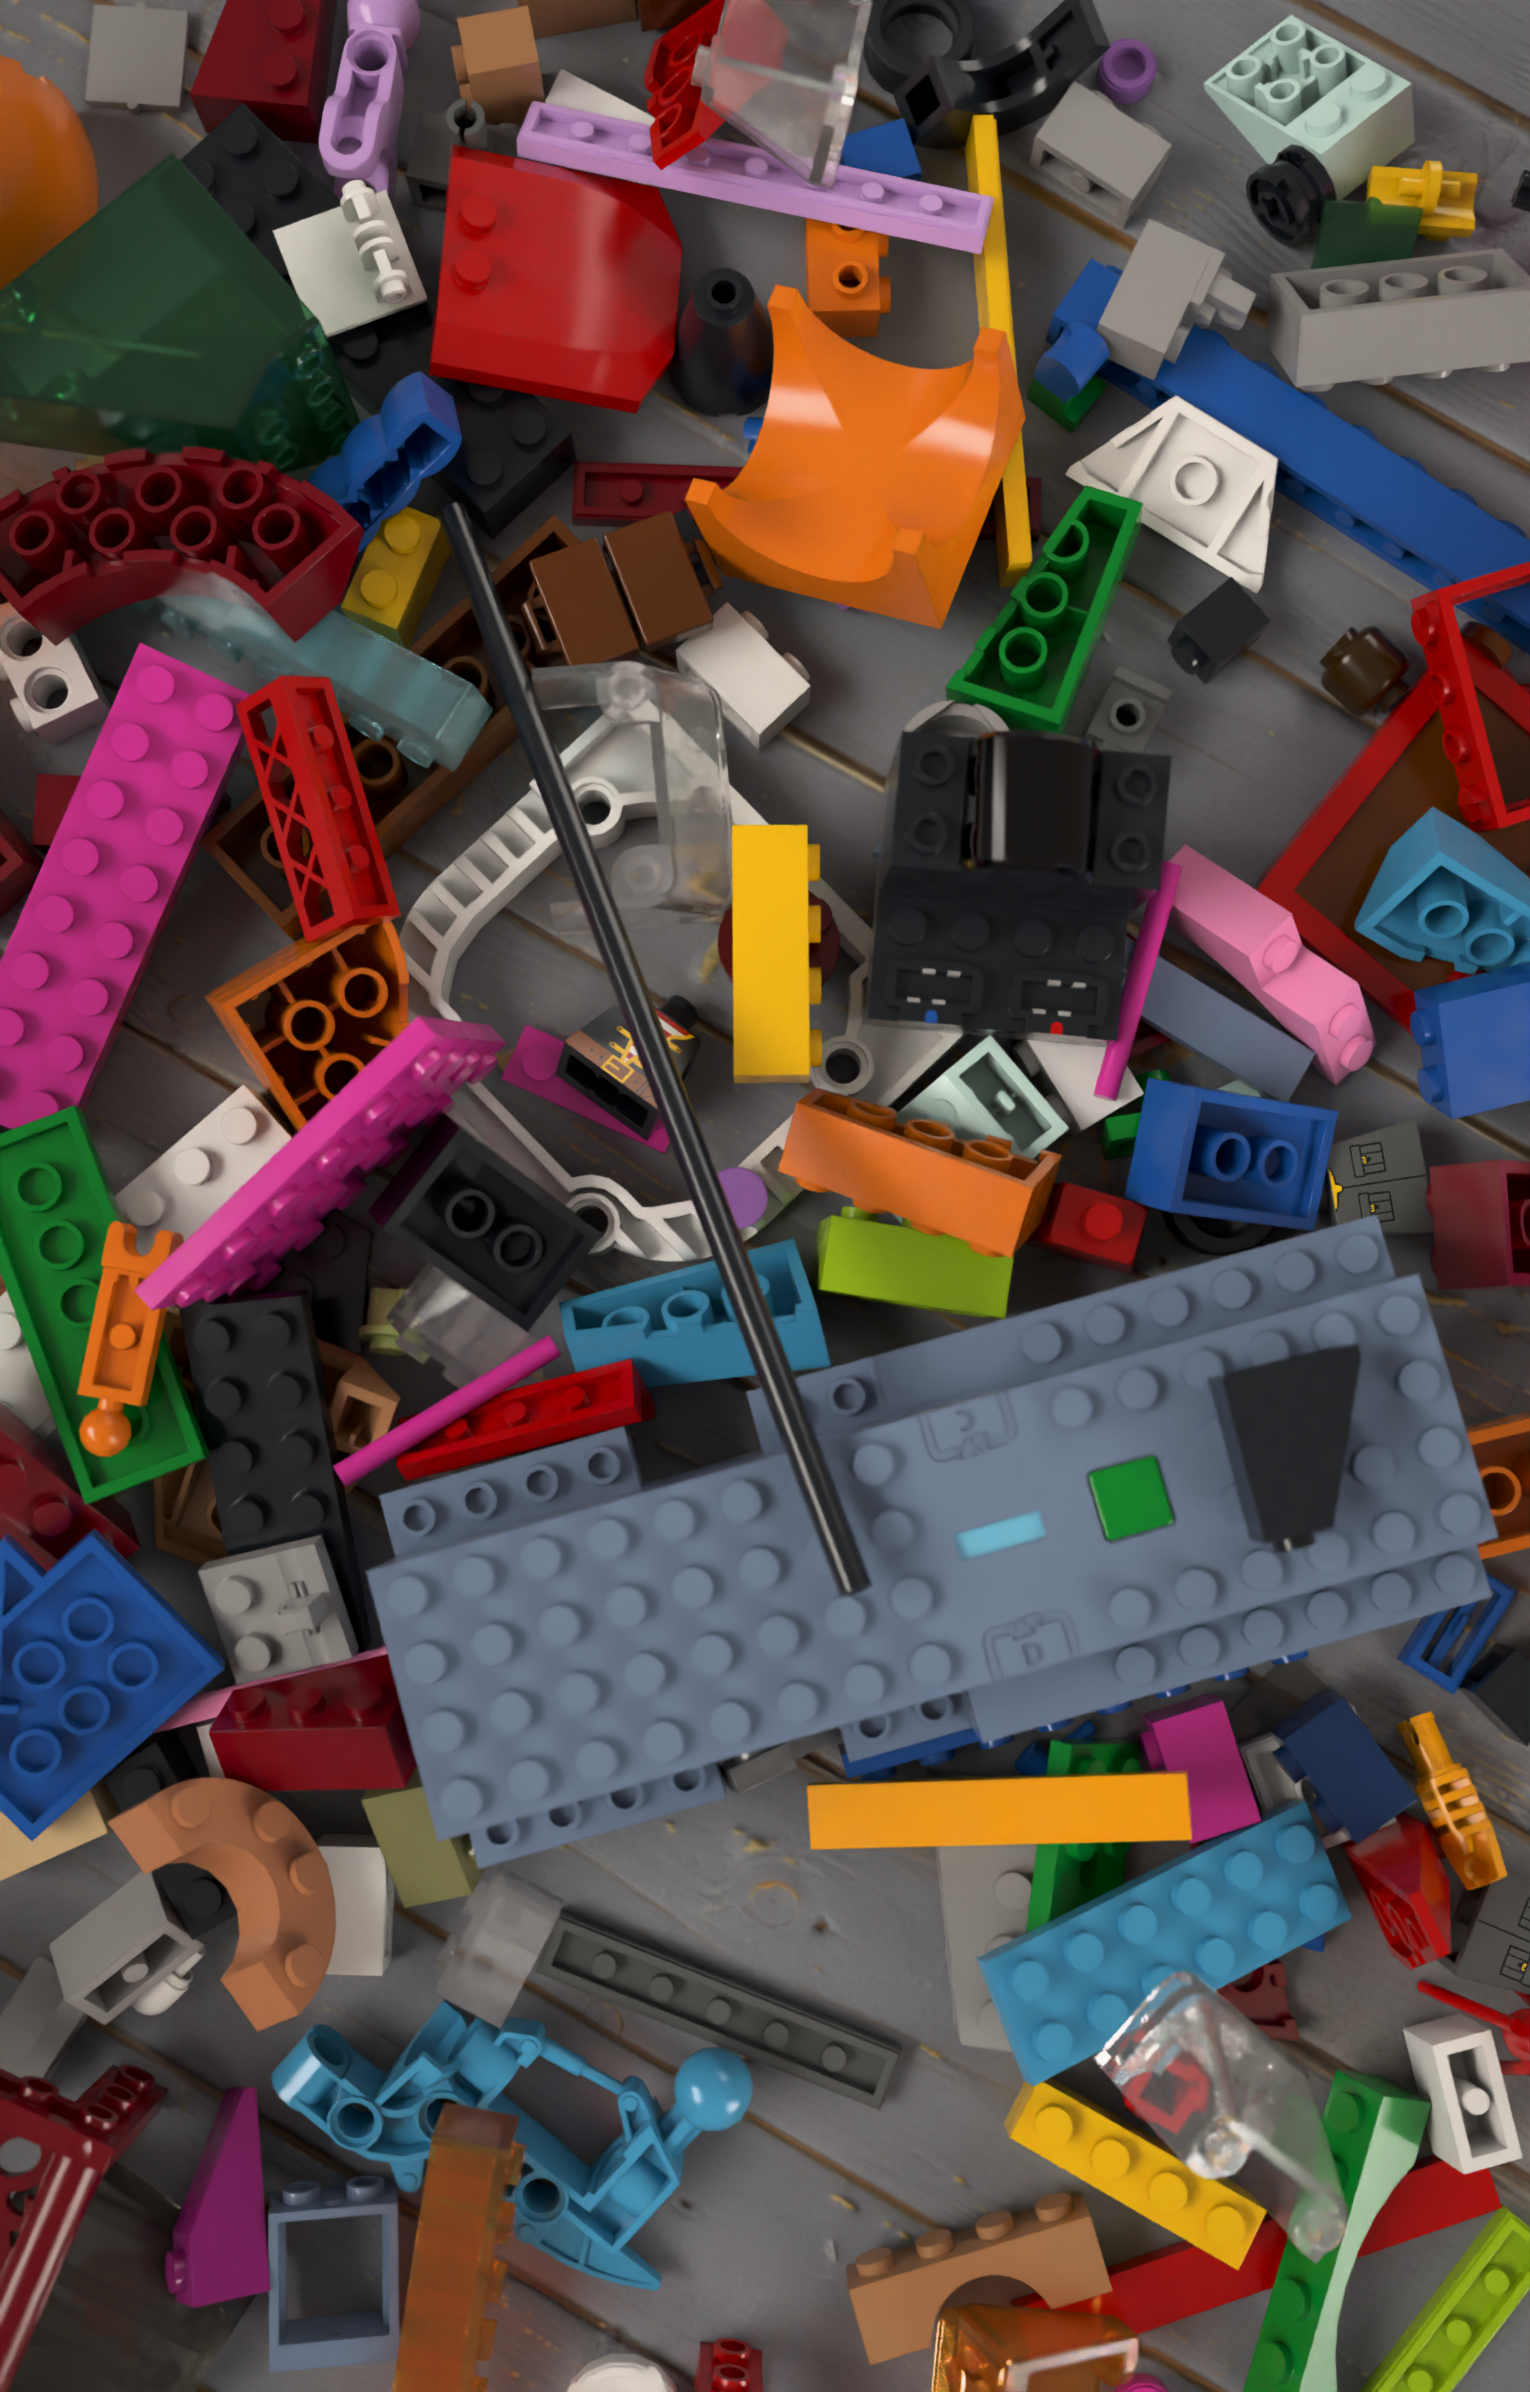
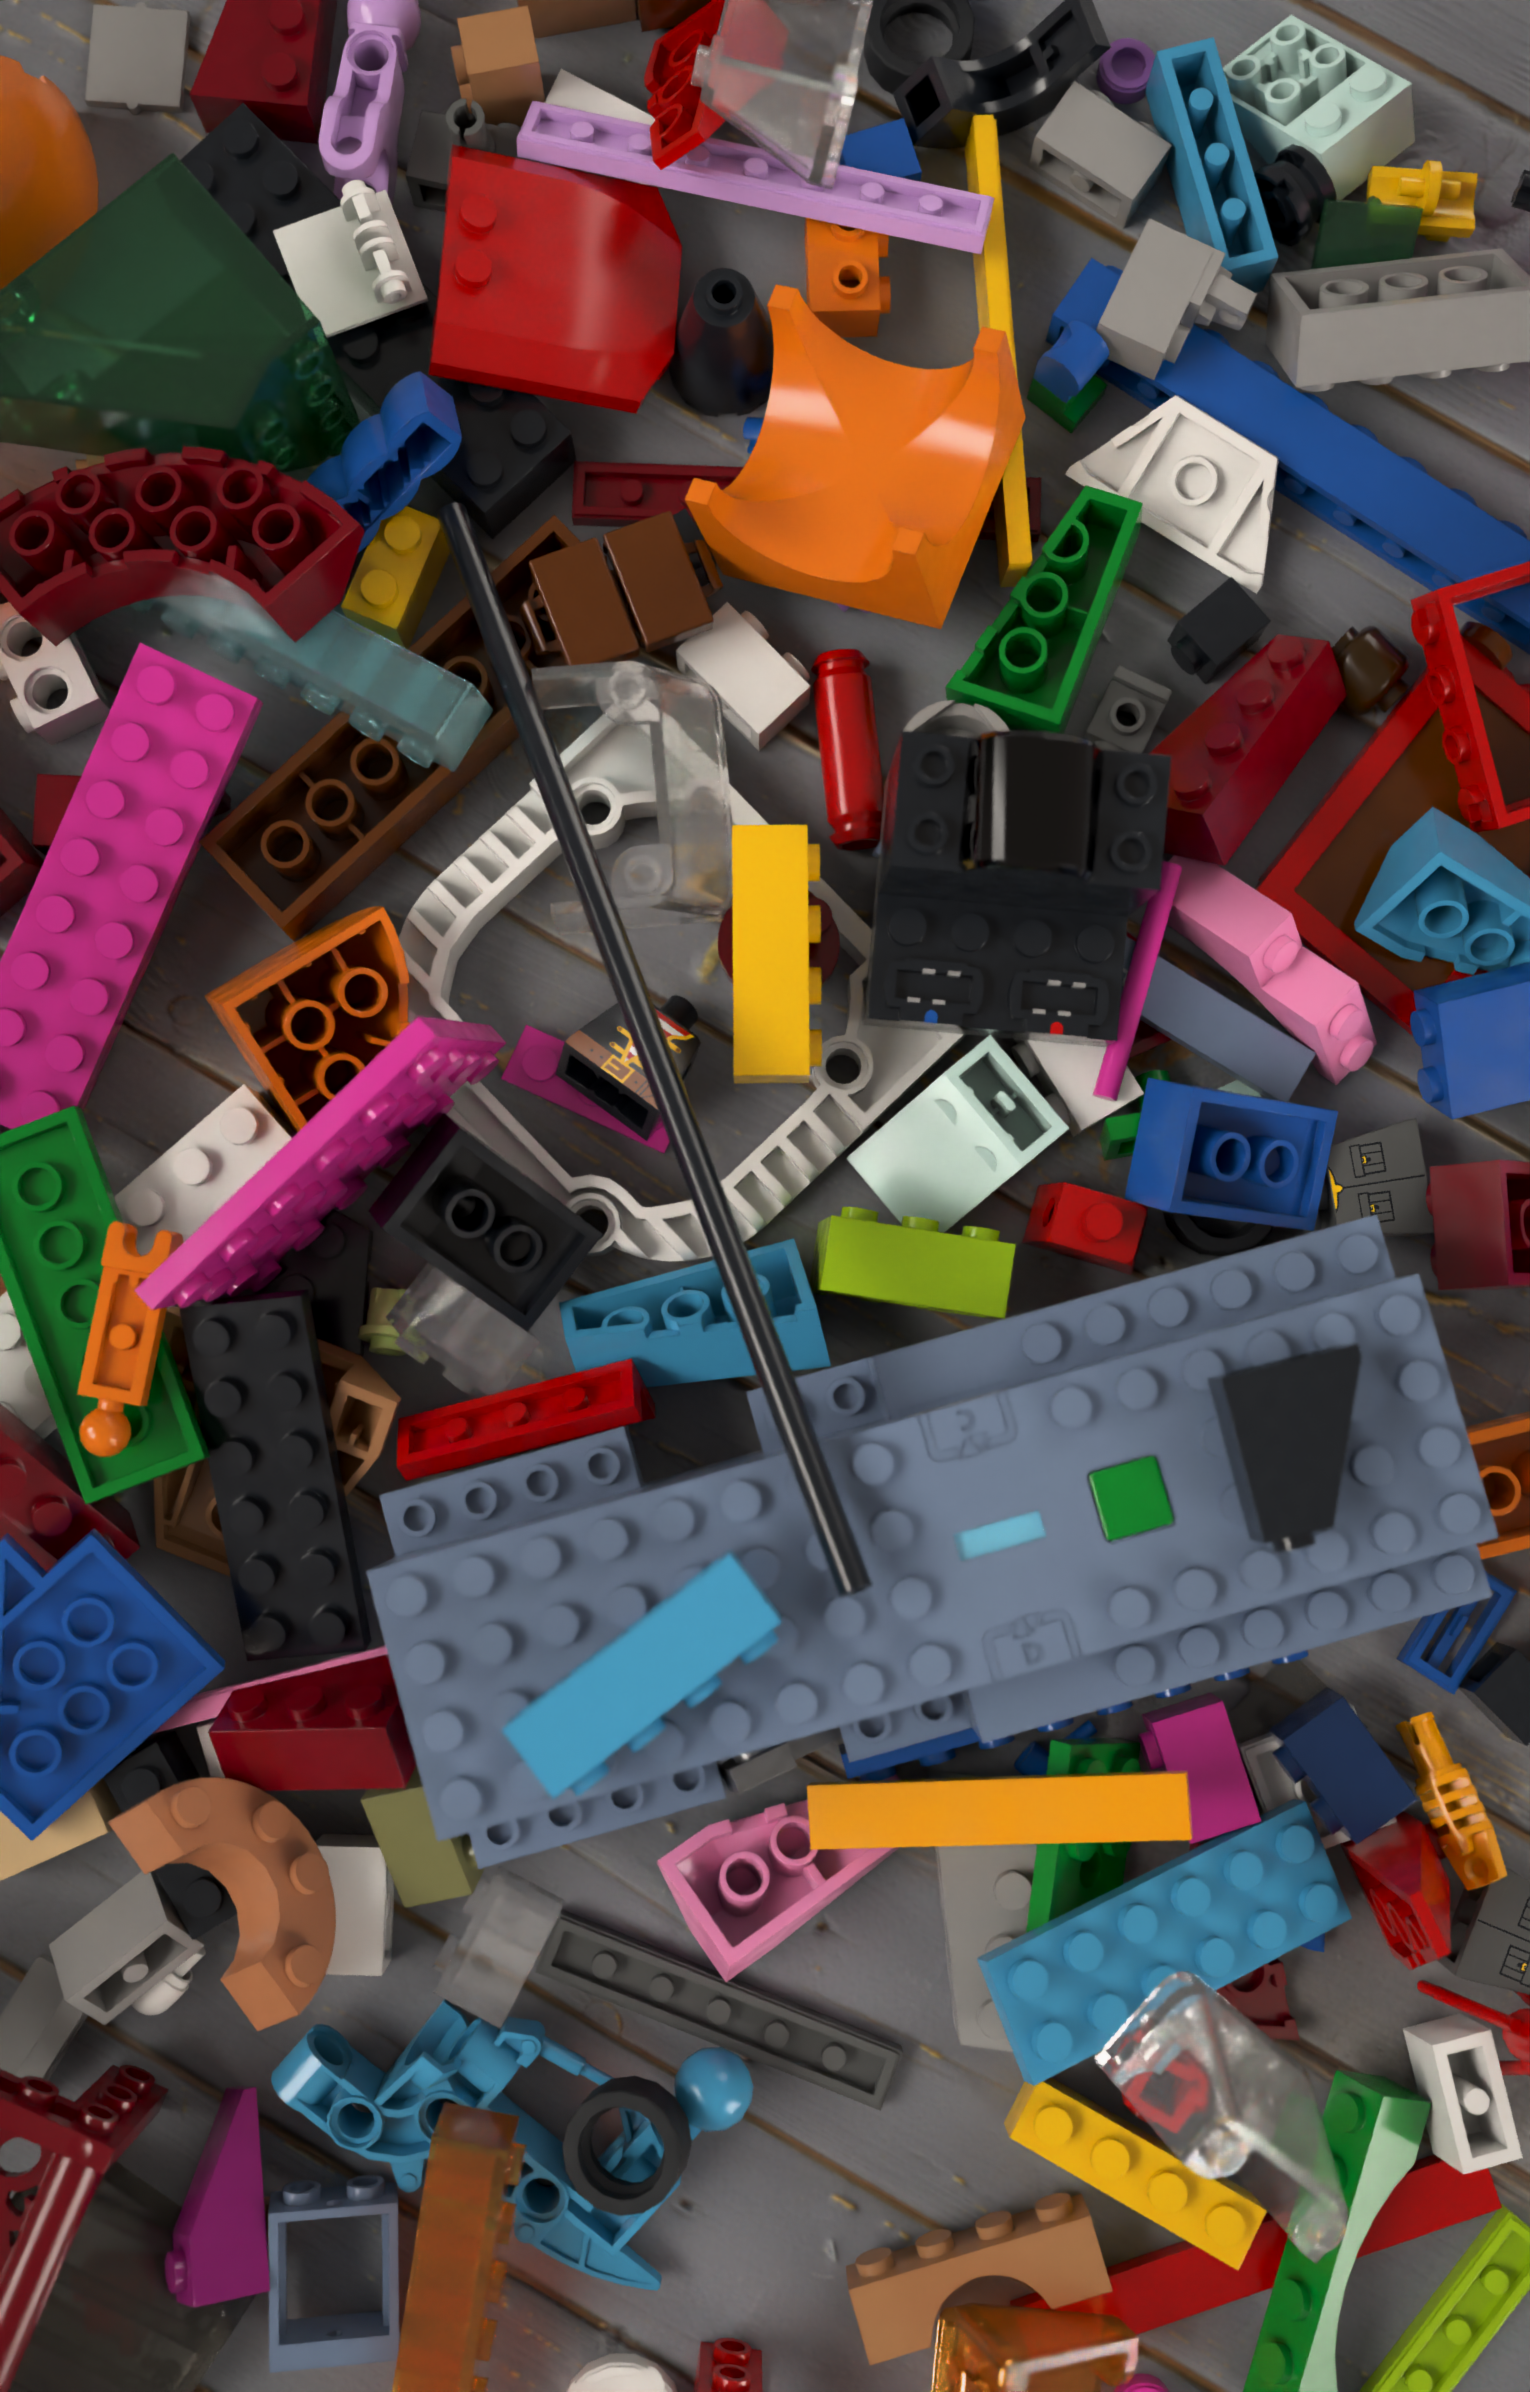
(278, 1610): light grey hinge -> none
(324, 799): red fence -> none
(446, 1411): dark pink bar -> none
(598, 2184): none -> black tyre
(642, 1675): none -> dark azure brick
(744, 1194): medium lavender tile -> none
(758, 1882): none -> bright pink wedge
(848, 748): none -> red axle
(919, 1171): orange wedge -> none
(1210, 160): none -> dark azure brick
(1245, 745): none -> dark red wedge

